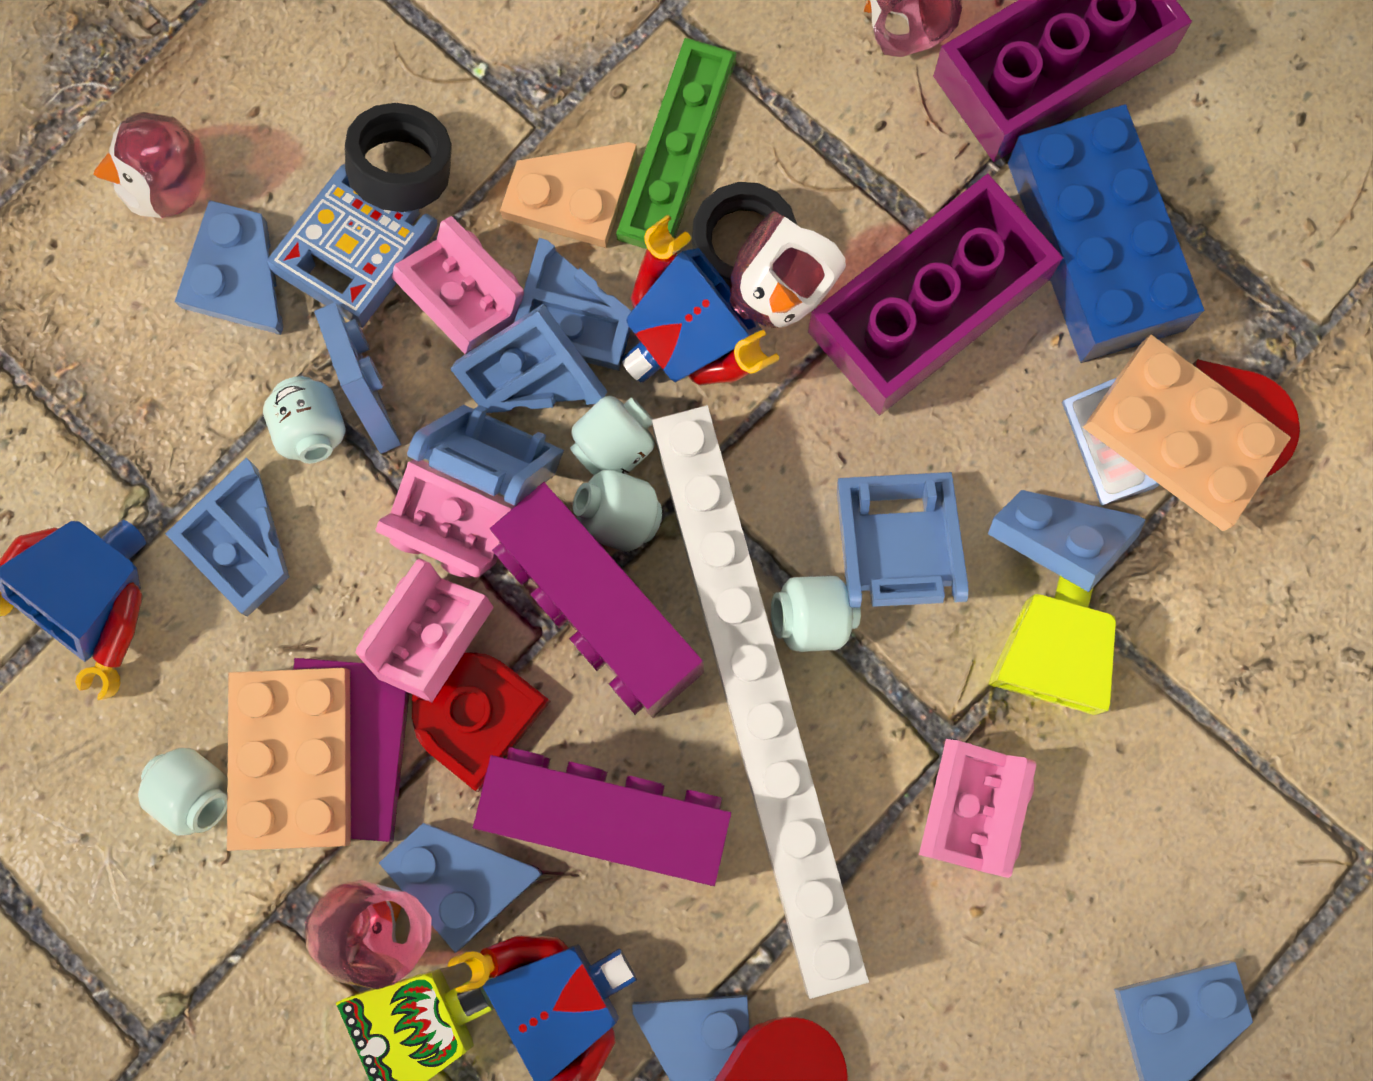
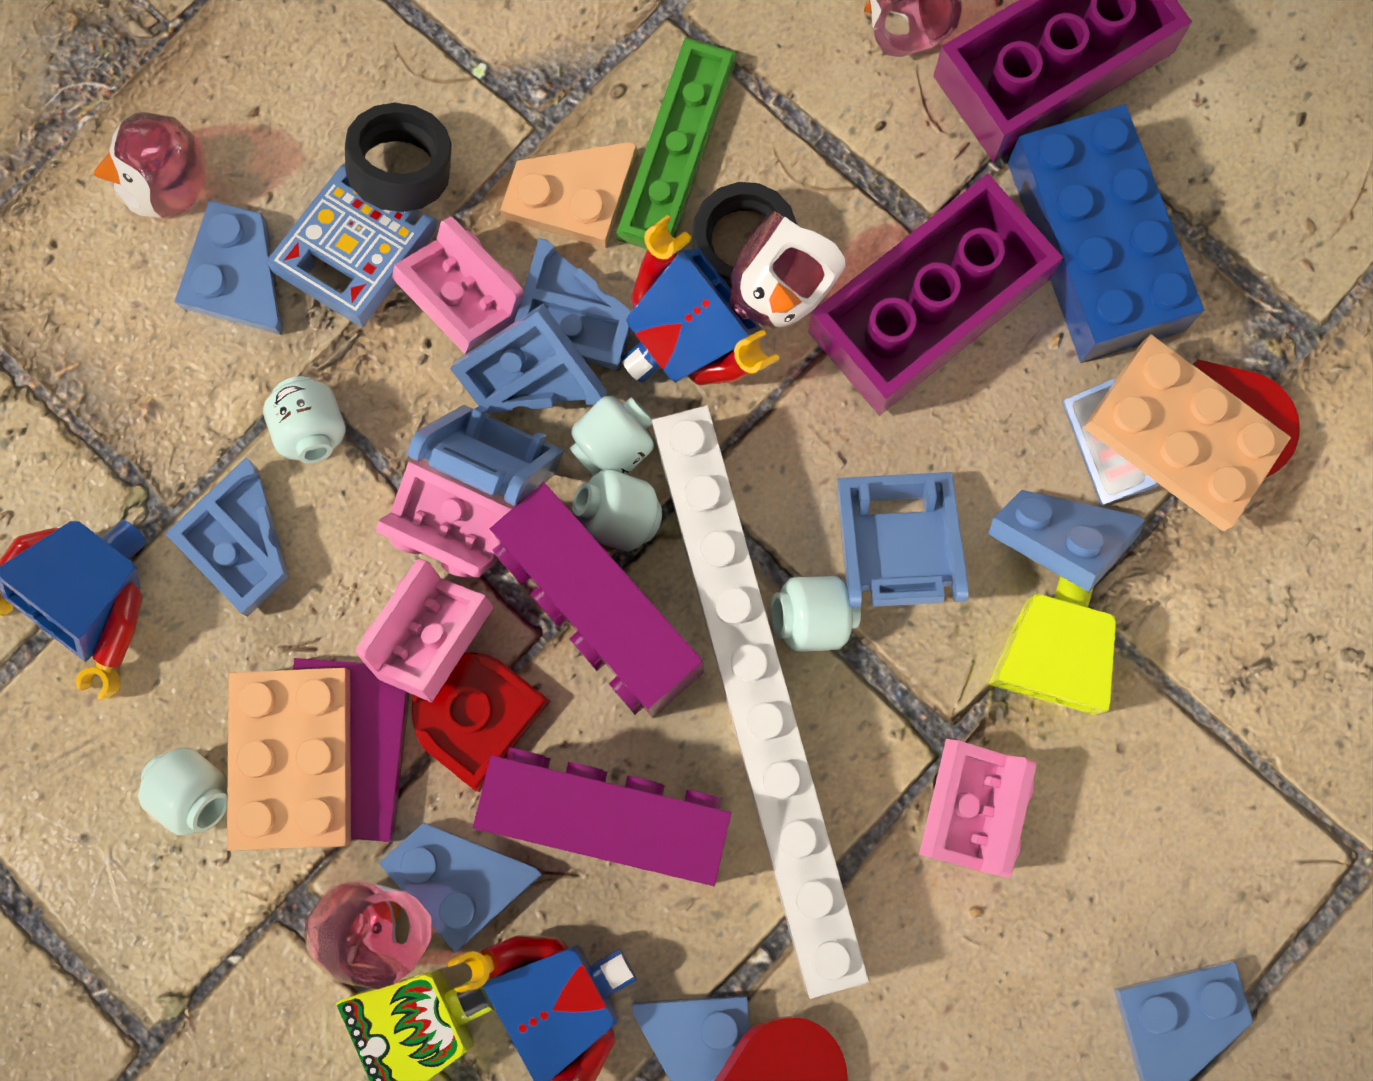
(357, 374): medium blue wing -> none

